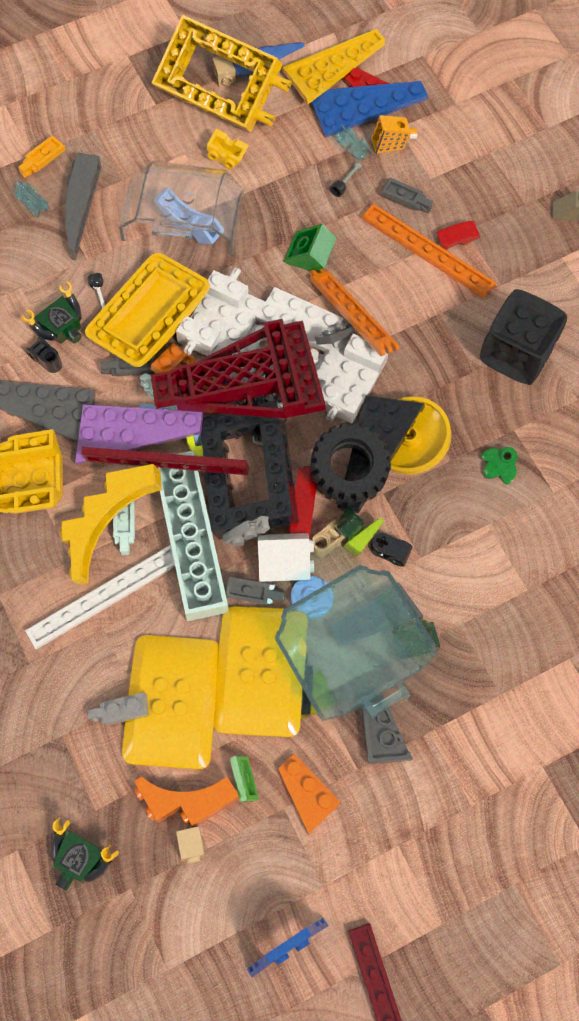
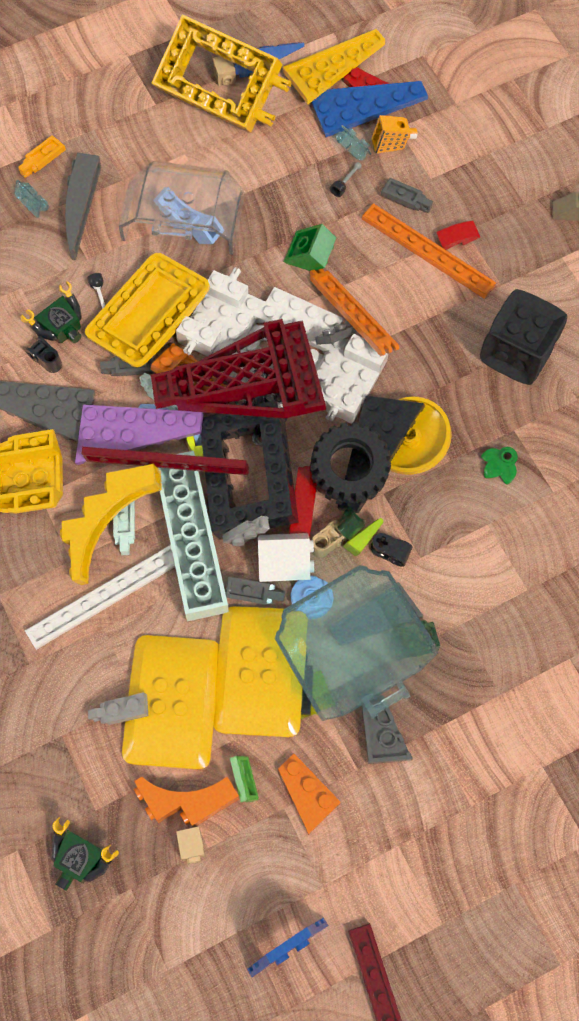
(225, 150): yellow cylinder -> none

